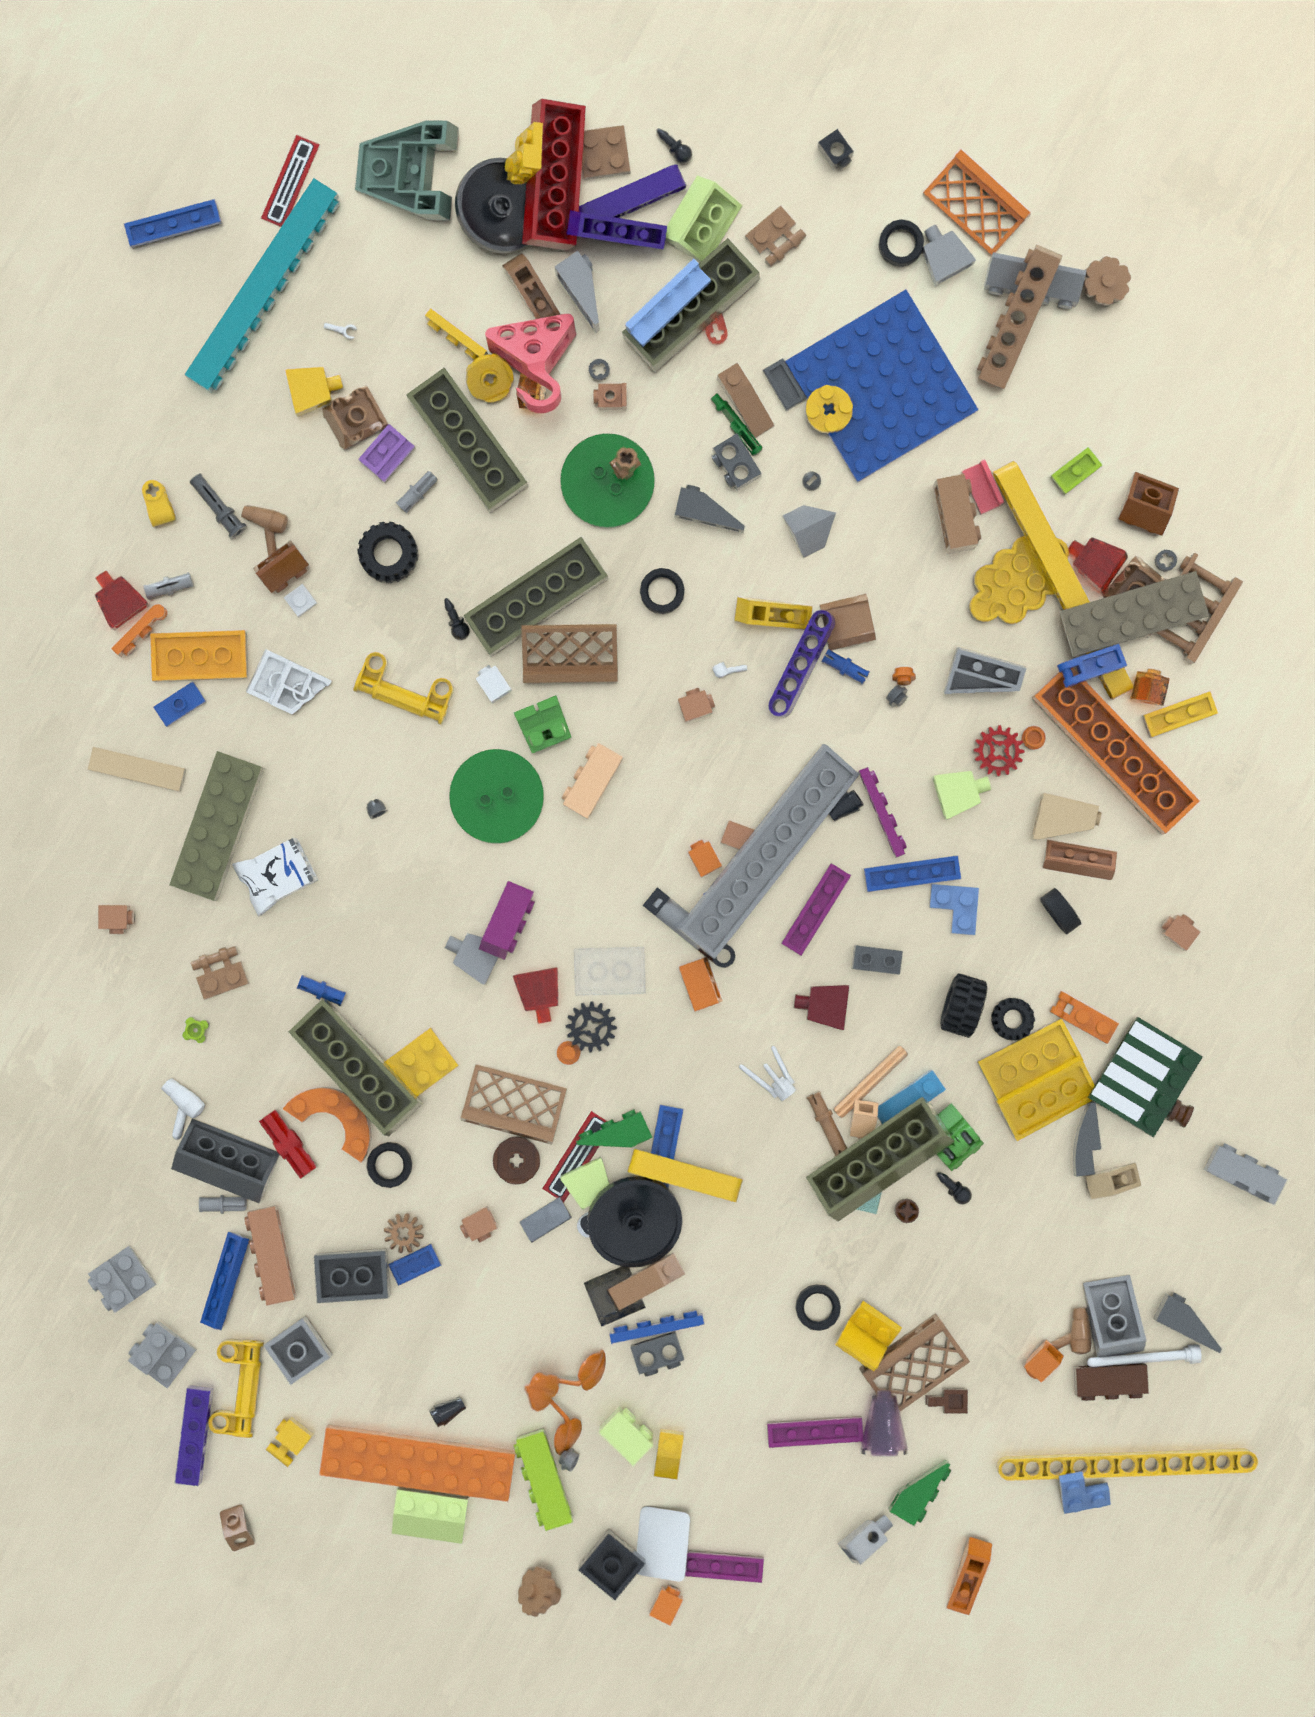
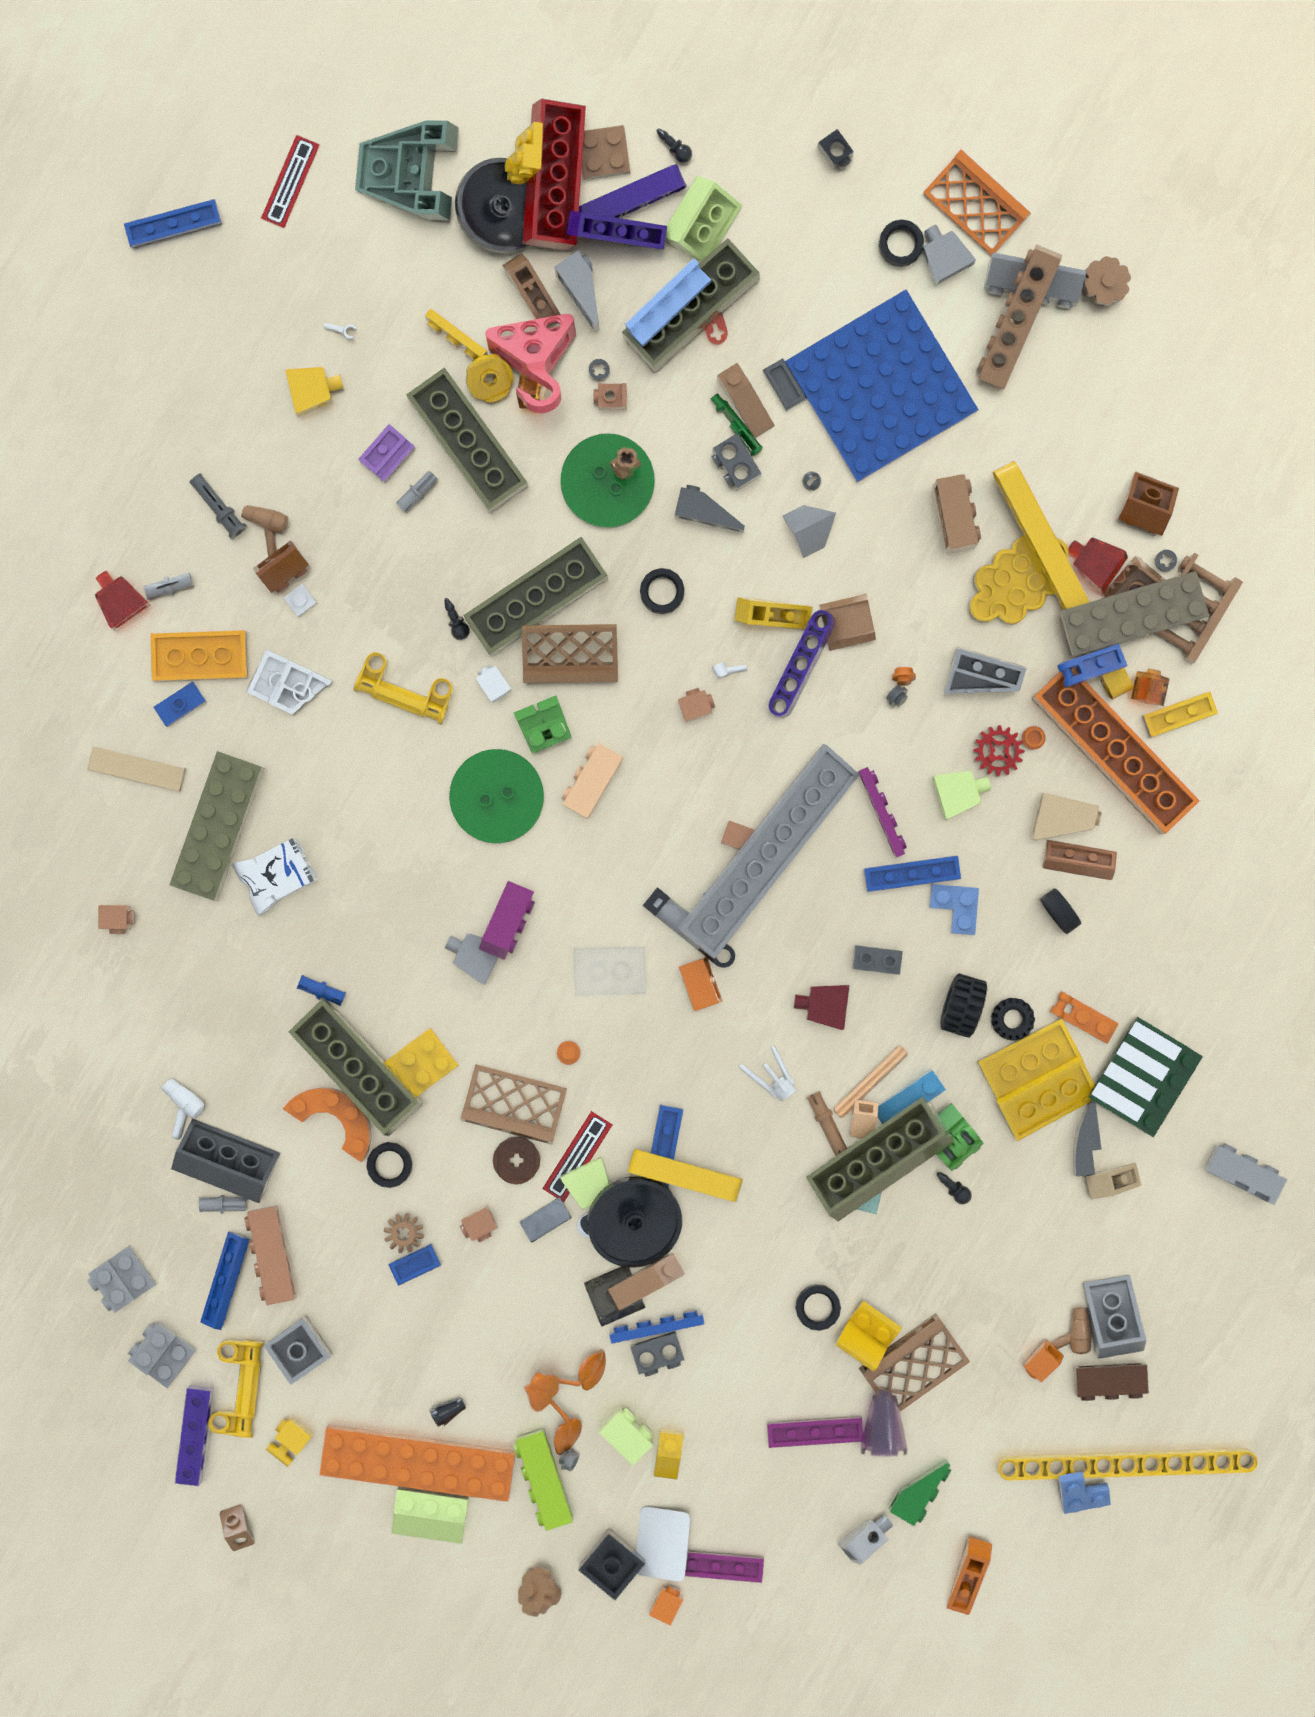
(140, 629): orange plate -> none
(158, 507): yellow piece -> none
(189, 1034): lime plate -> none
(223, 979): medium nougat plate -> none
(262, 285): teal brick -> none
(287, 1144): red piece -> none
(352, 1275): dark grey brick -> none
(354, 417): medium nougat slope -> none
(375, 808): dark grey hinge -> none
(379, 533): black tyre -> none
(539, 992): clear red torso -> none
(595, 1038): black gear -> none
(624, 1133): green slope -> none
(704, 858): orange brick -> none
(770, 230): medium nougat plate -> none
(816, 909): magenta plate -> none
(831, 422): yellow plate -> none
(845, 666): blue pin -> none
(846, 805): black cone -> none
(906, 1214): reddish brown wheel -> none
(953, 1401): reddish brown plate -> none
(984, 488): coral panel -> none
(1076, 470): lime plate -> none
(1180, 931): nougat brick -> none
(1180, 1113): reddish brown wheel -> none
(1180, 1317): dark grey slope -> none
(1190, 1354): white piece -> none

